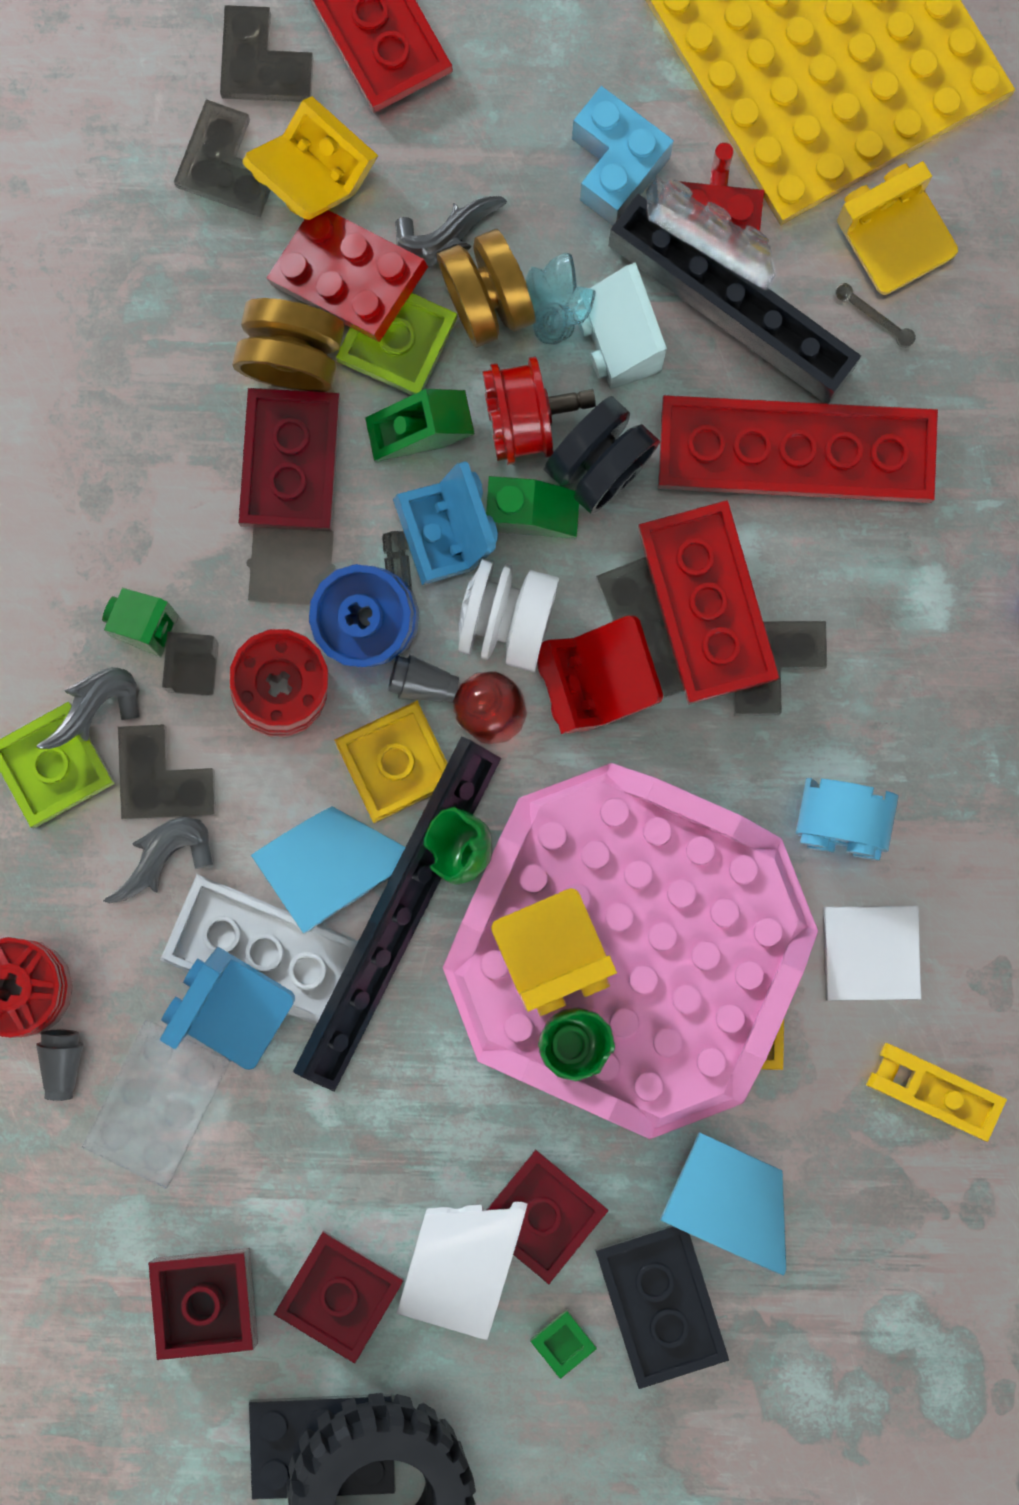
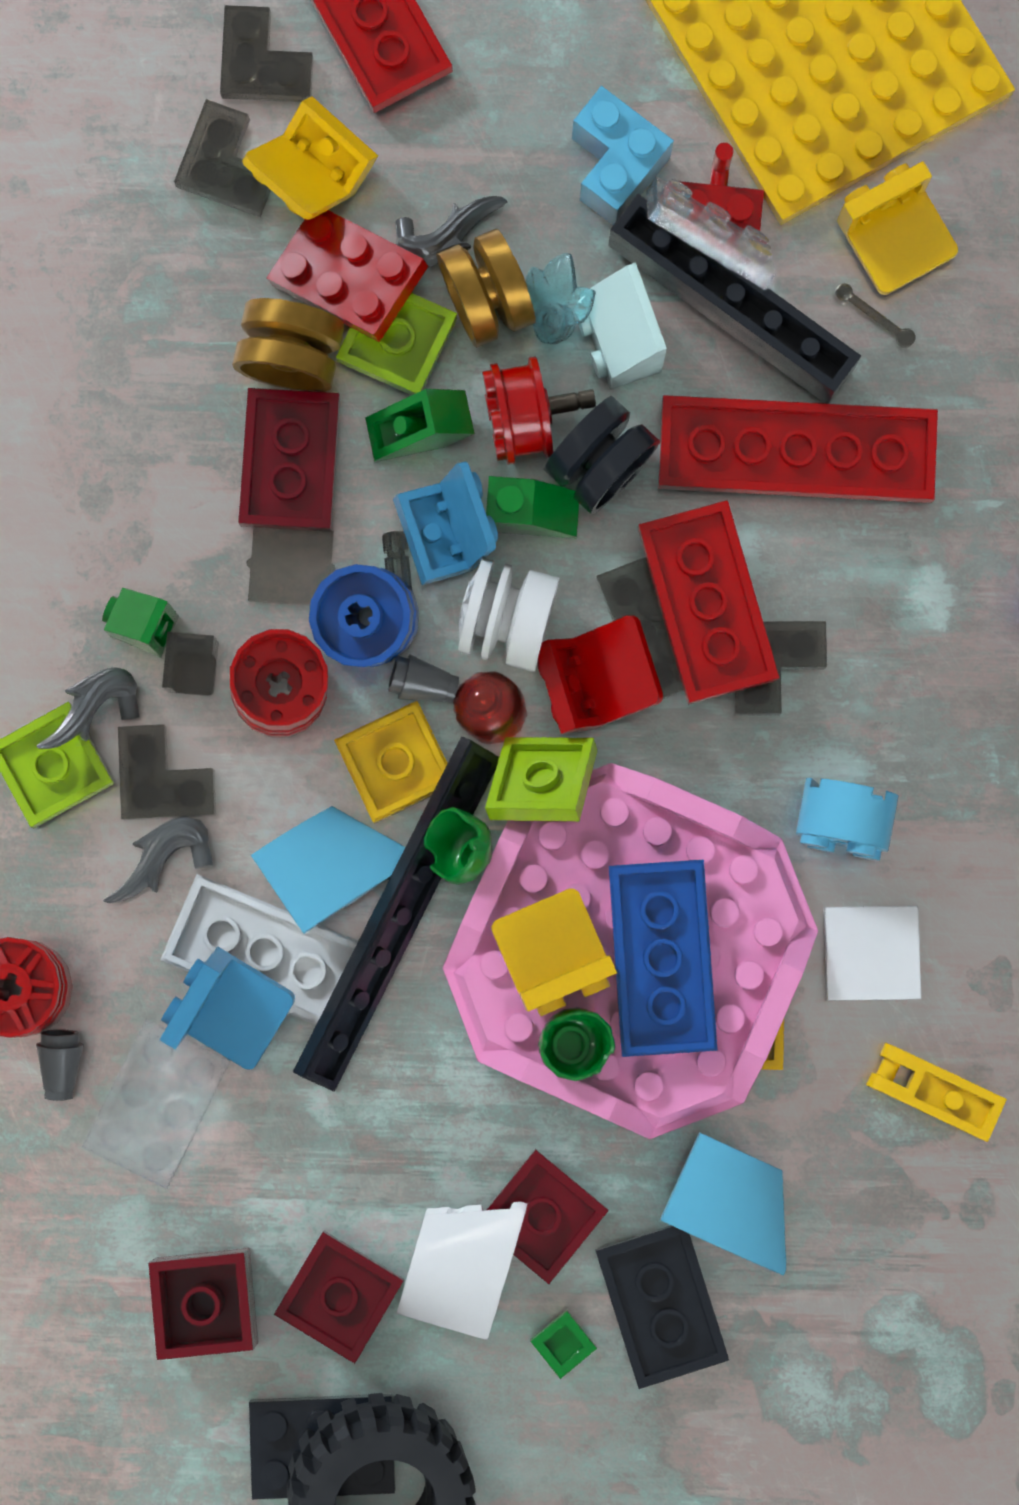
(541, 779): none -> lime plate
(662, 958): none -> blue tile

